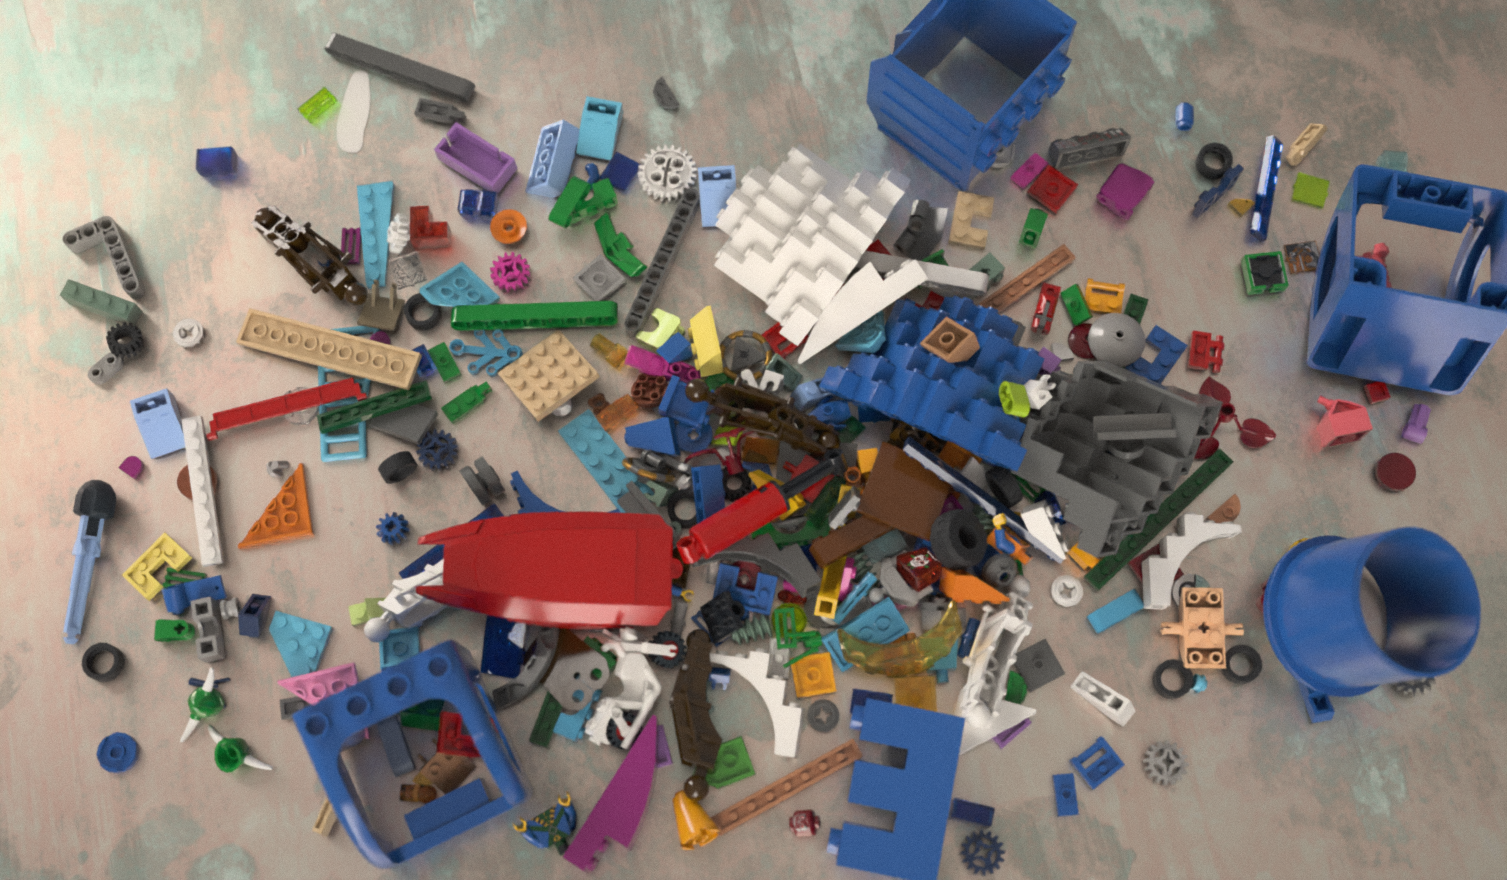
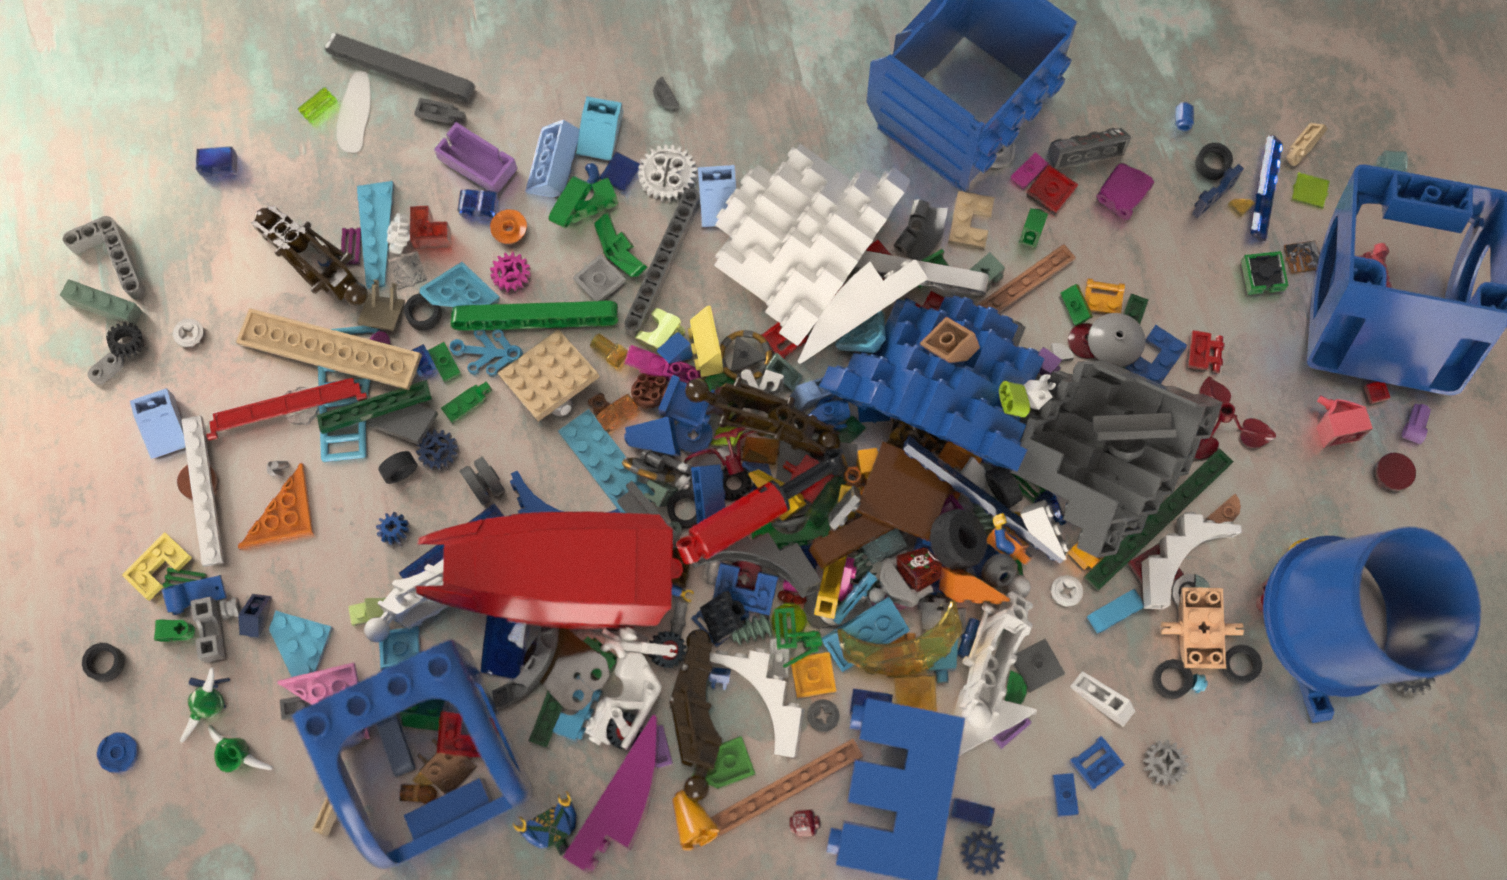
(93, 504): light blue piece -> none
(132, 466): magenta tile -> none
(1045, 308): red plate -> none

